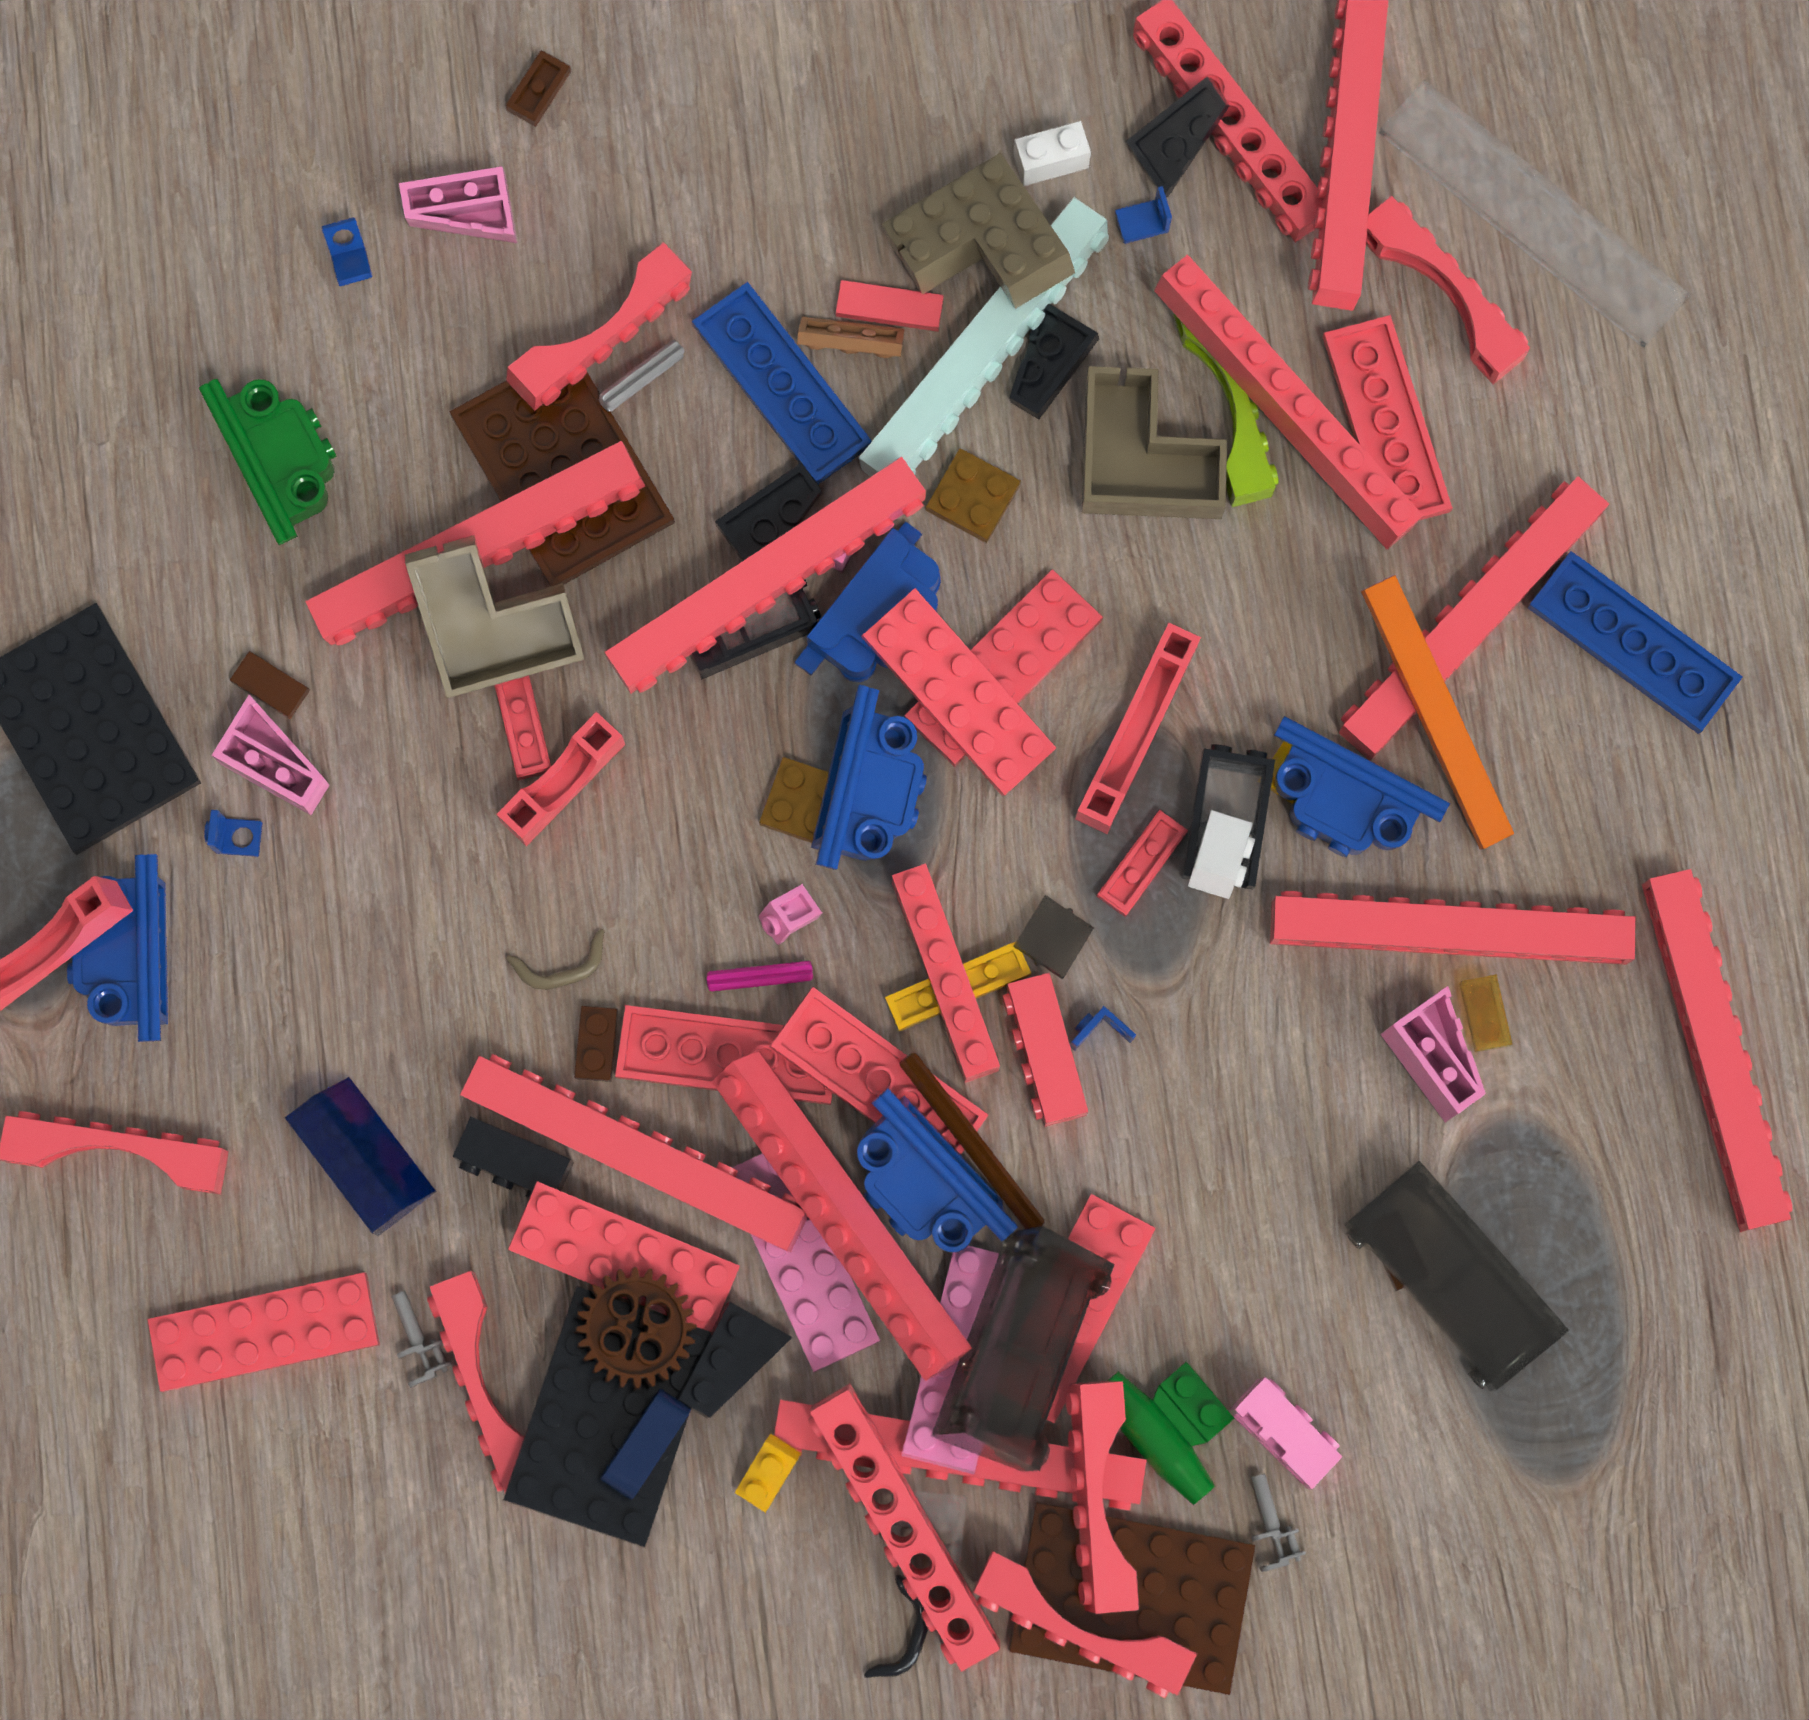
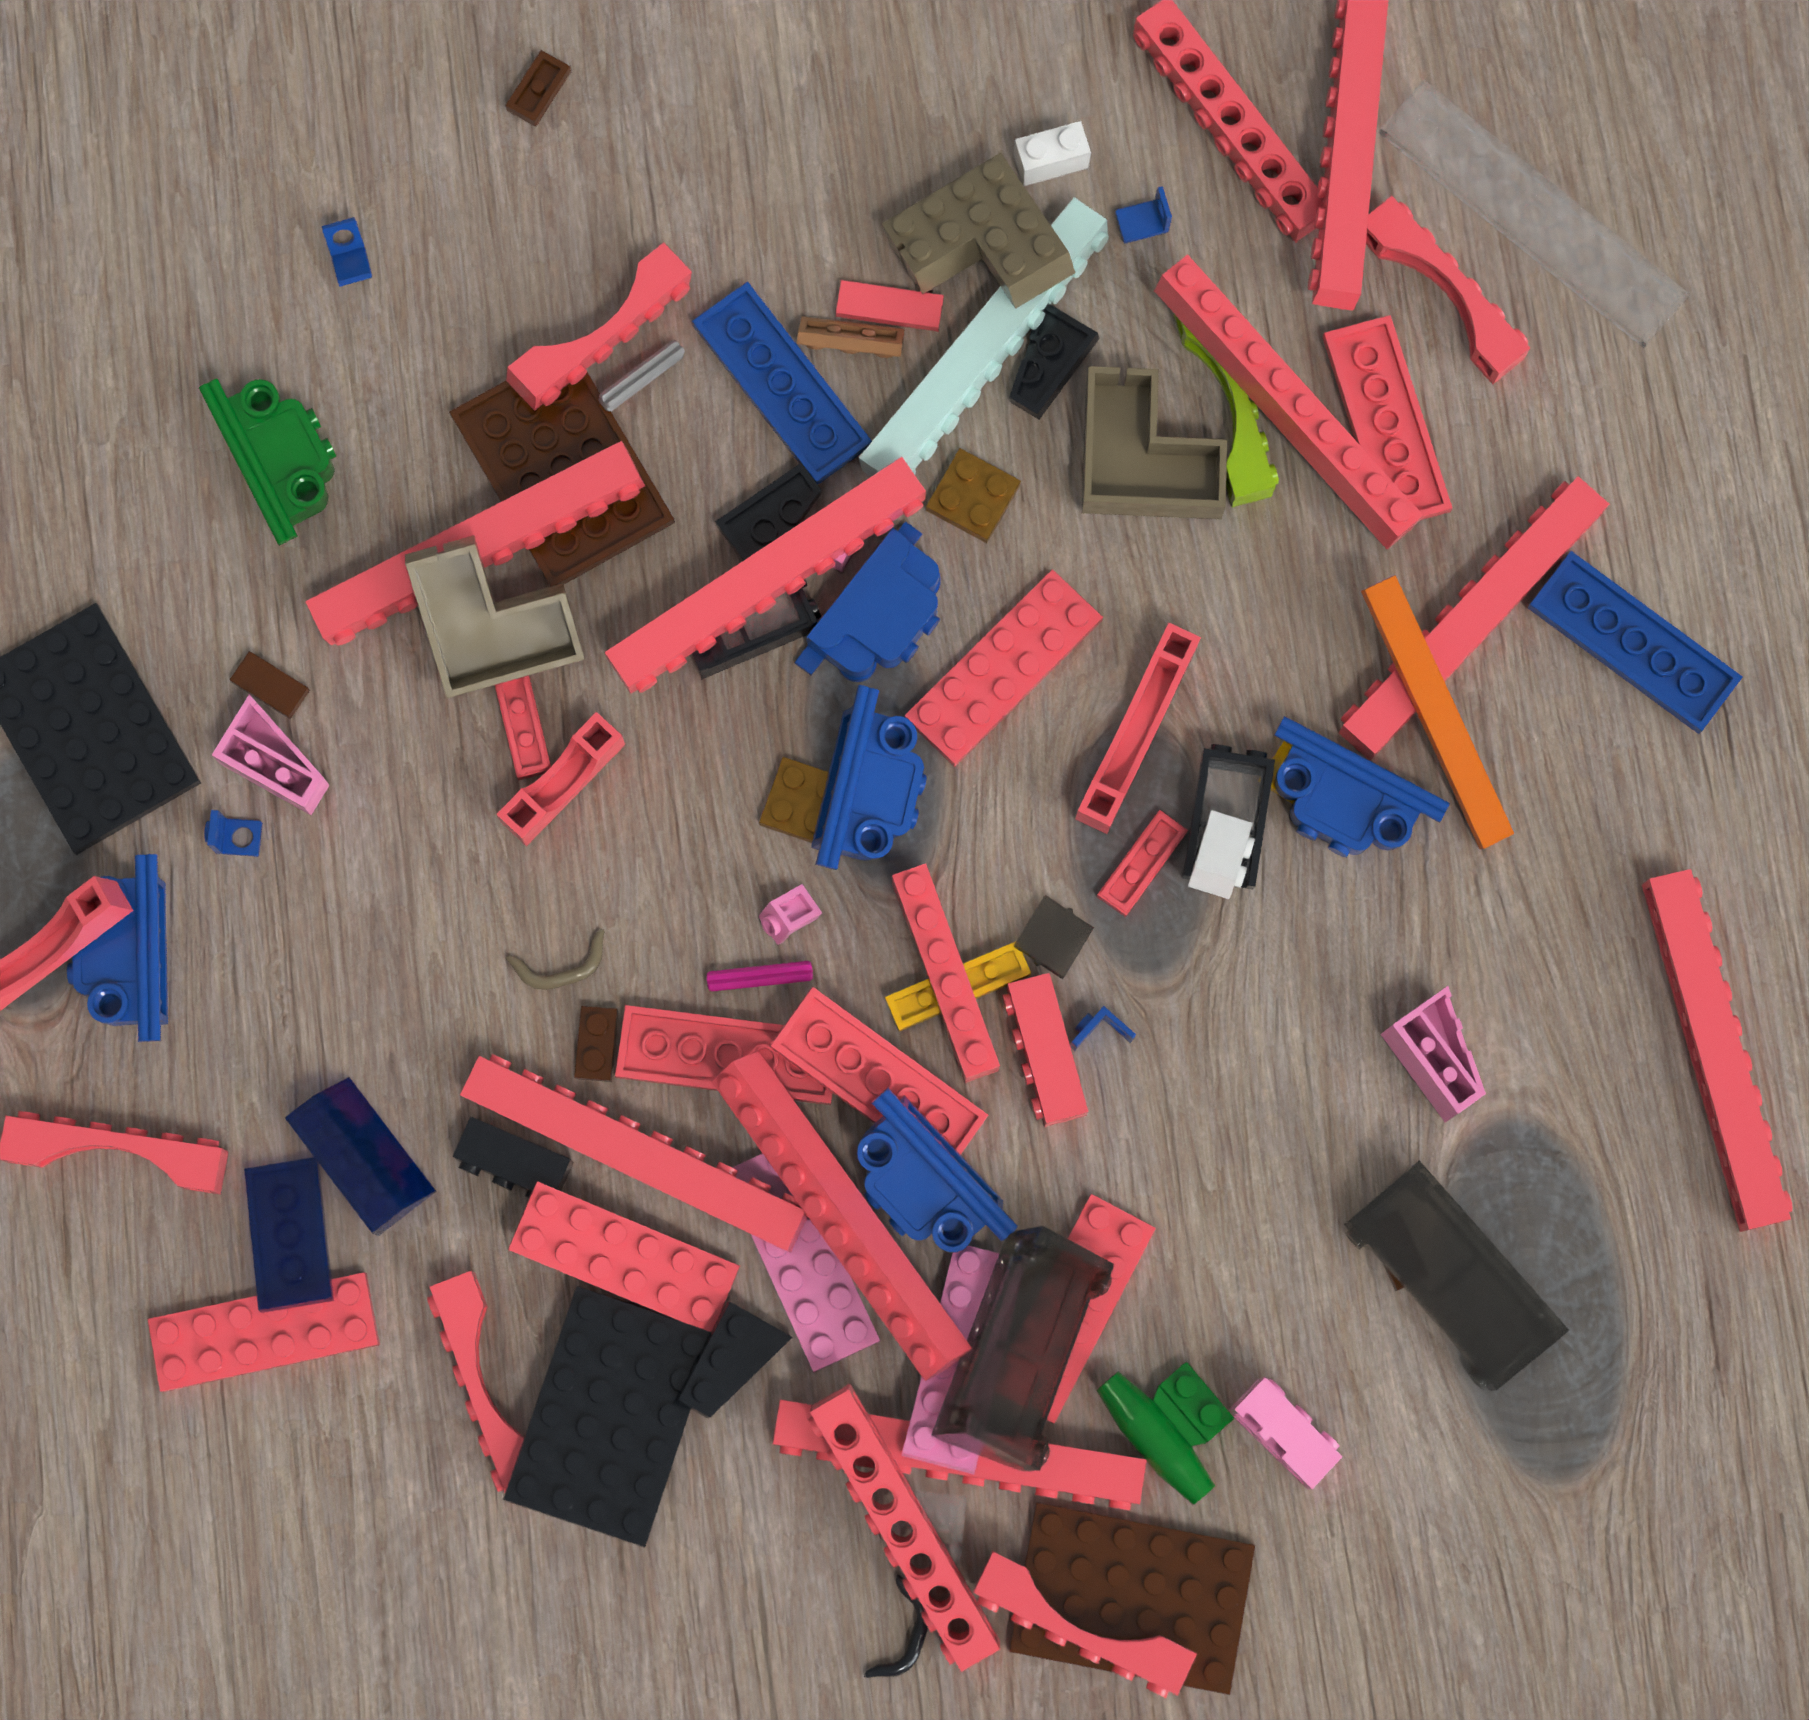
(288, 1235): none -> clear blue tile
(417, 1340): light grey piece -> none
(461, 204): bright pink wedge -> none
(645, 1444): dark blue beam -> none
(667, 1336): reddish brown gear -> none
(768, 1473): yellow plate -> none
(958, 692): coral plate -> none
(971, 1141): reddish brown axle -> none
(1096, 1417): coral arch -> none
(1178, 133): black wing -> none
(1272, 1525): light grey piece -> none
(1452, 929): coral brick -> none
(1485, 1013): clear yellow plate -> none

